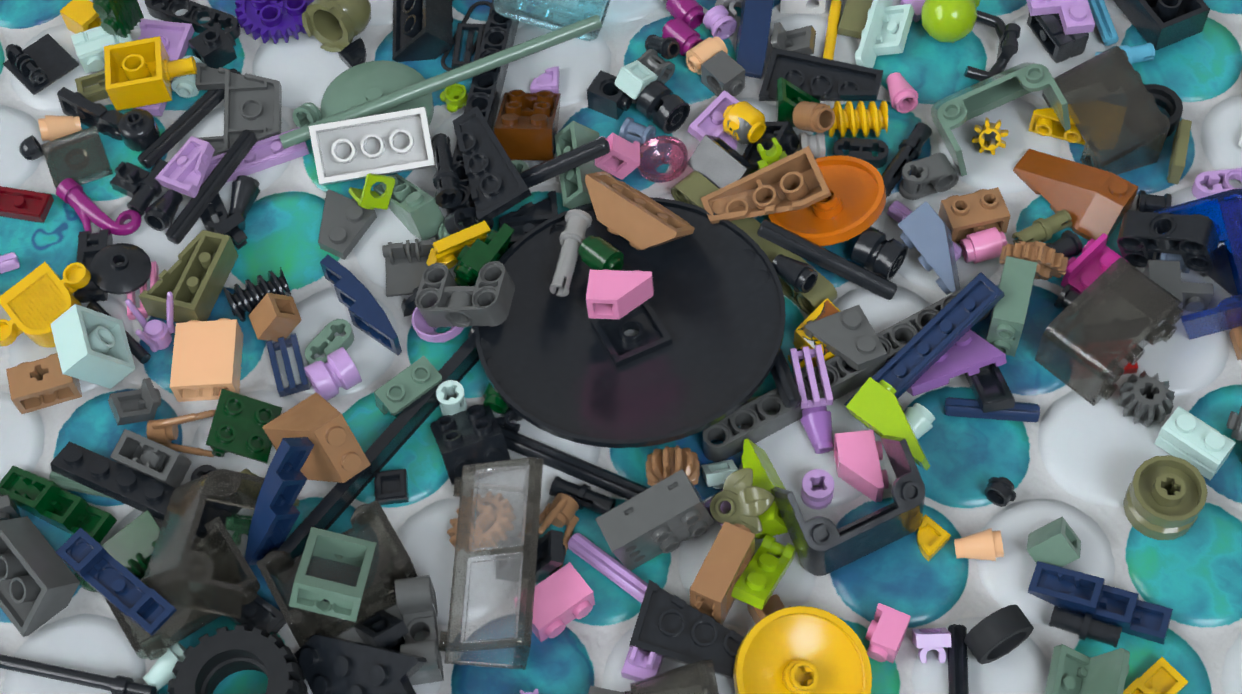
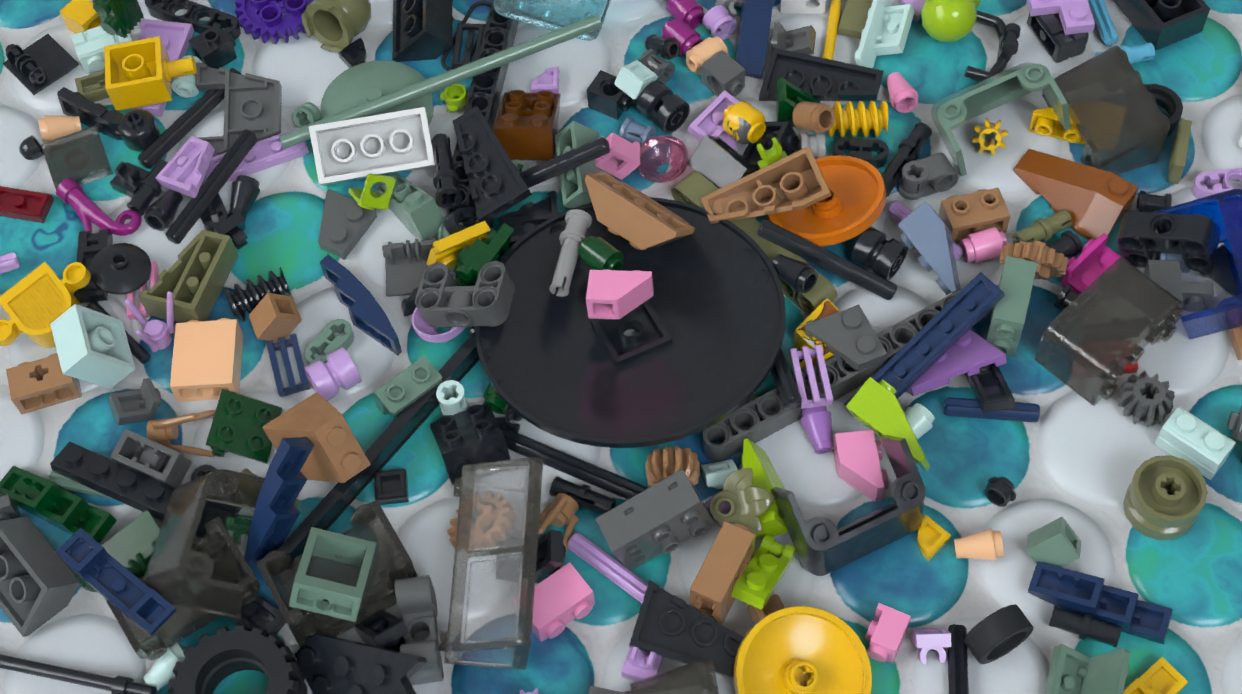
(819, 496): lavender wheel -> none

